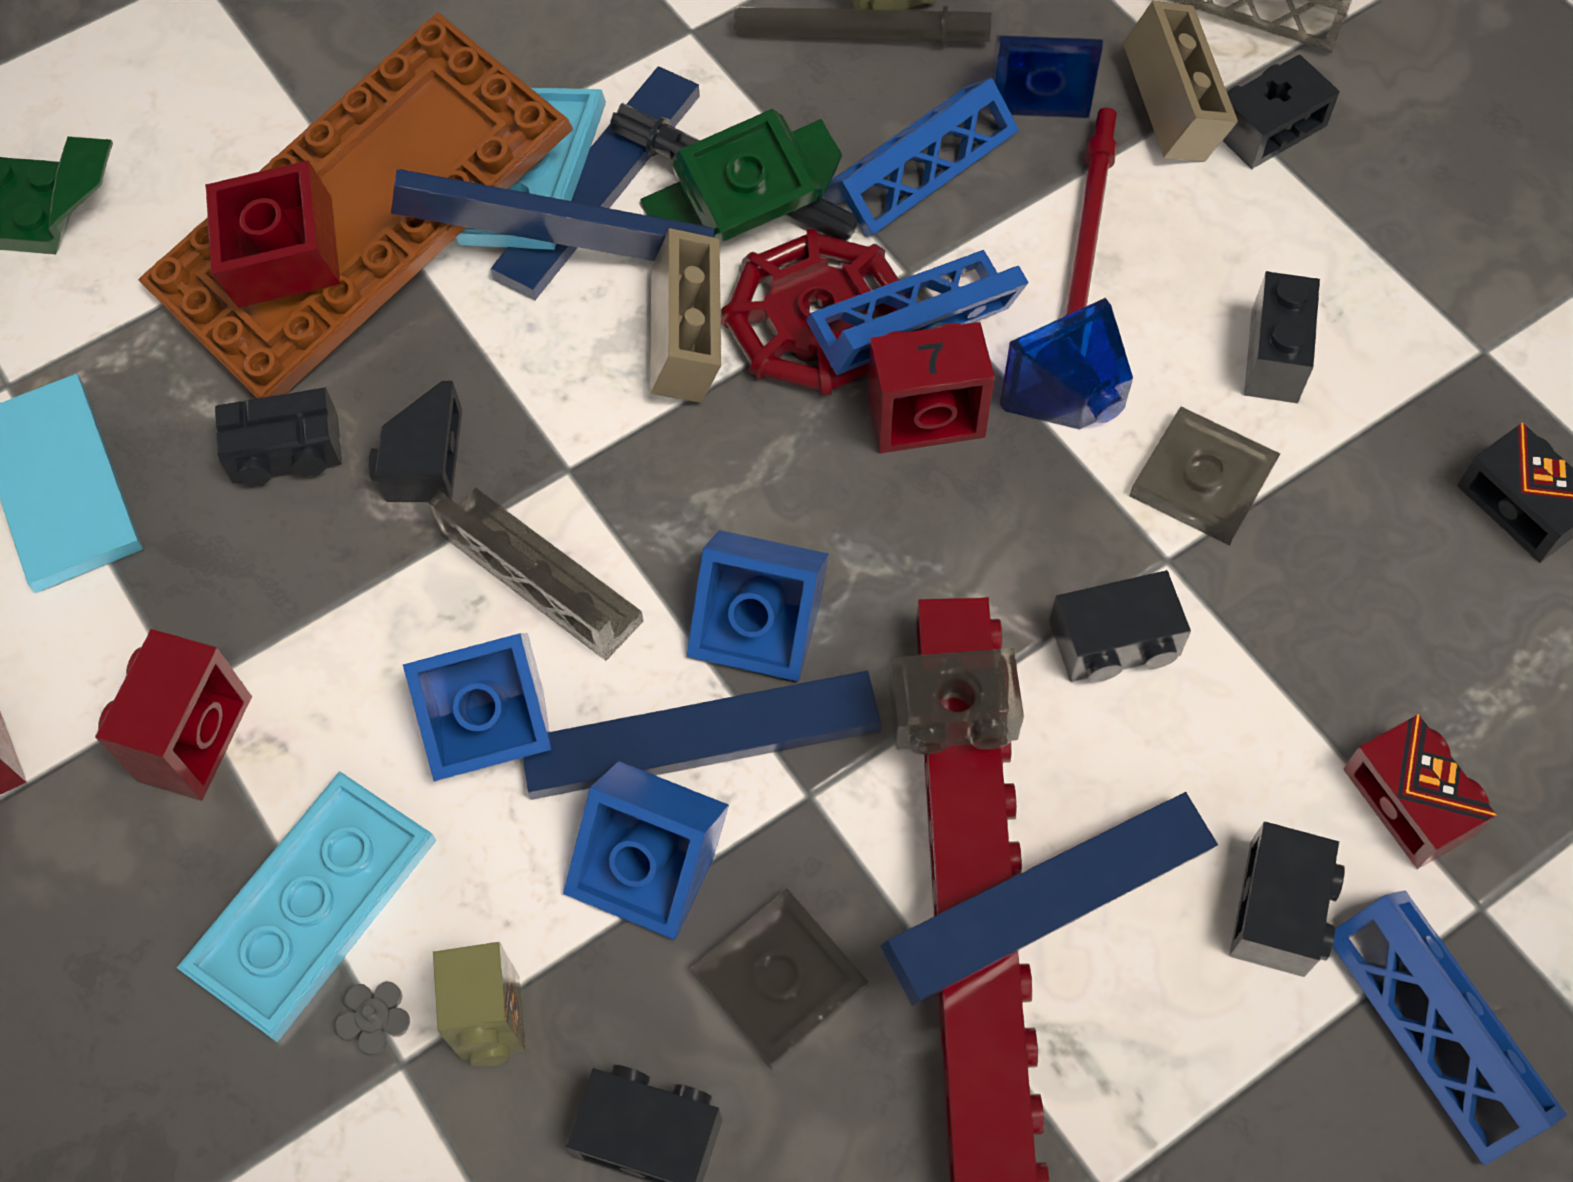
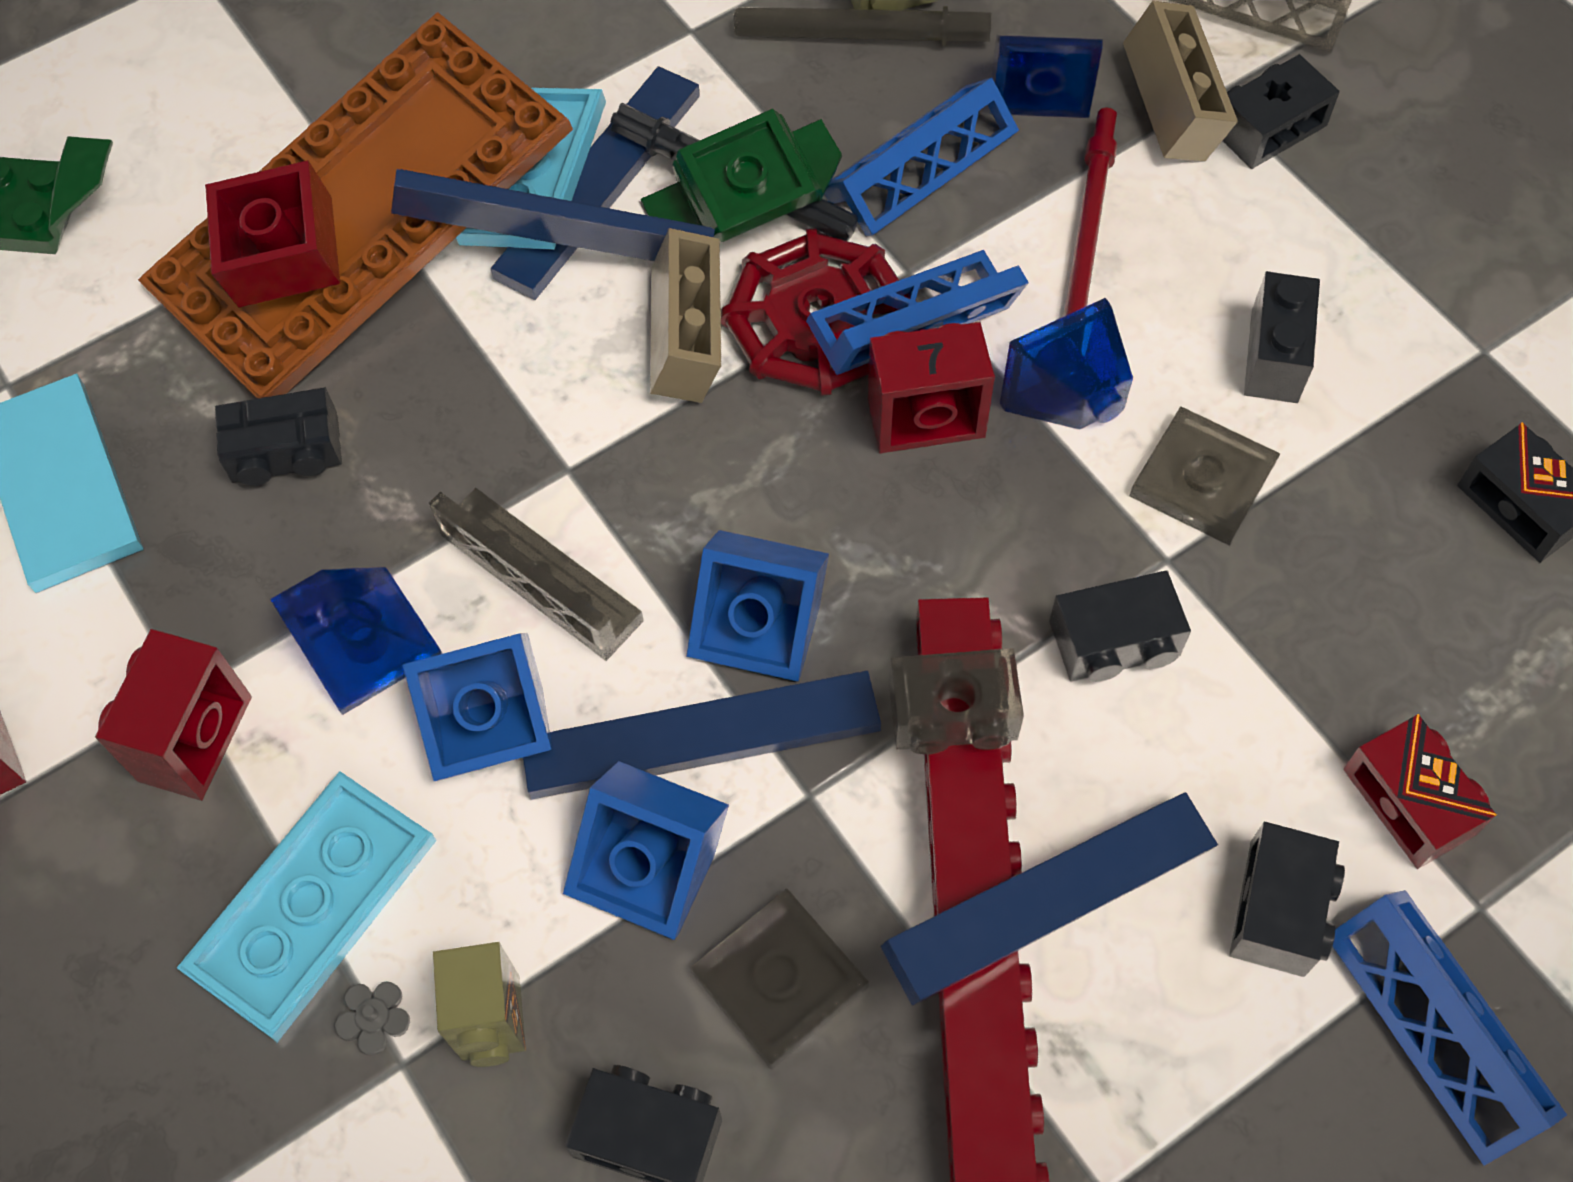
(355, 631): none -> clear blue slope
(419, 448): black slope -> none

